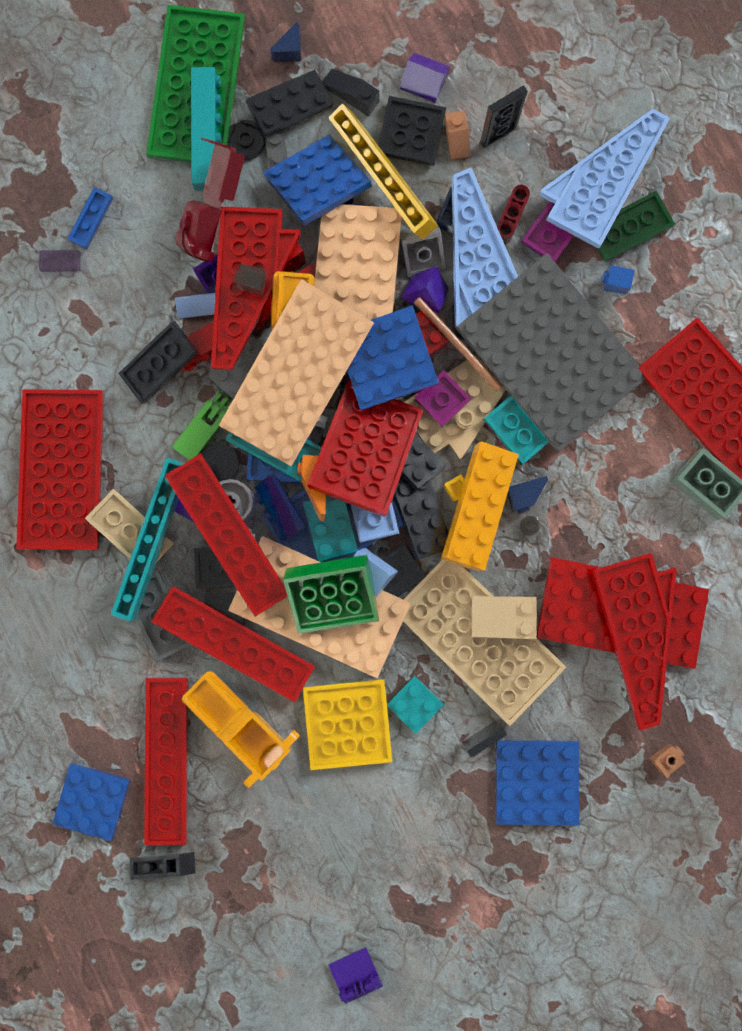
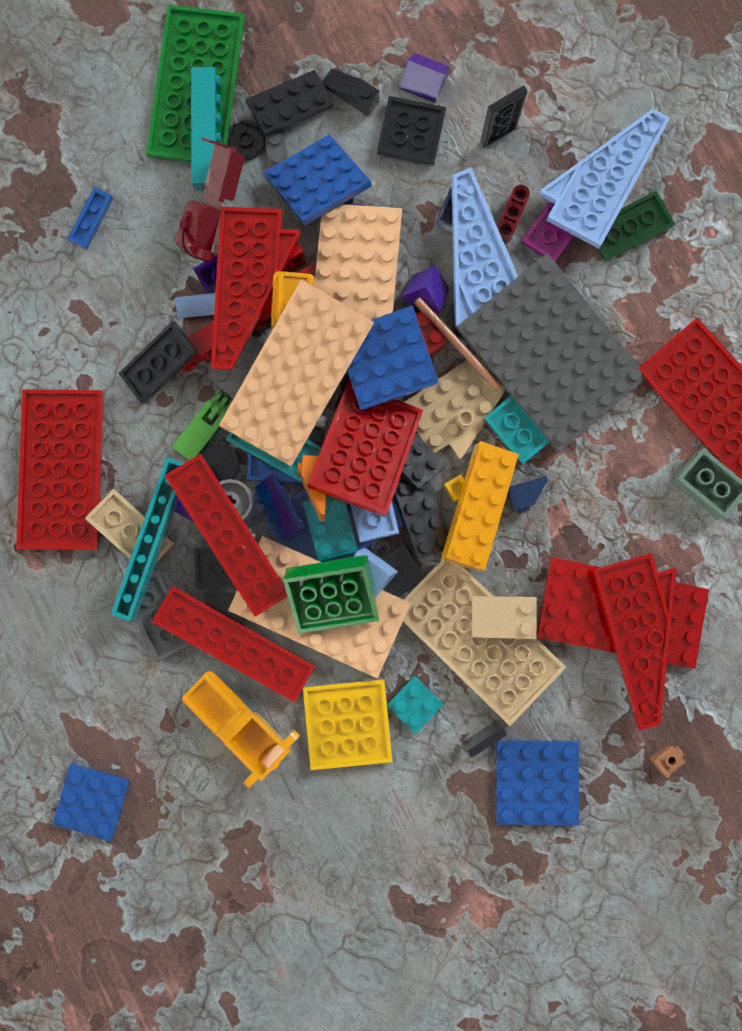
(59, 260): clear purple tile -> none
(162, 866): black slope -> none
(166, 762): red plate -> none
(250, 279): clear smoke brick -> none
(288, 46): dark blue slope -> none
(355, 975): dark purple hinge -> none
(383, 172): yellow brick -> none
(420, 253): light grey slope -> none
(443, 400): magenta tile -> none
(457, 135): nougat slope -> none
(523, 525): clear smoke plate -> none
(617, 279): blue brick -> none

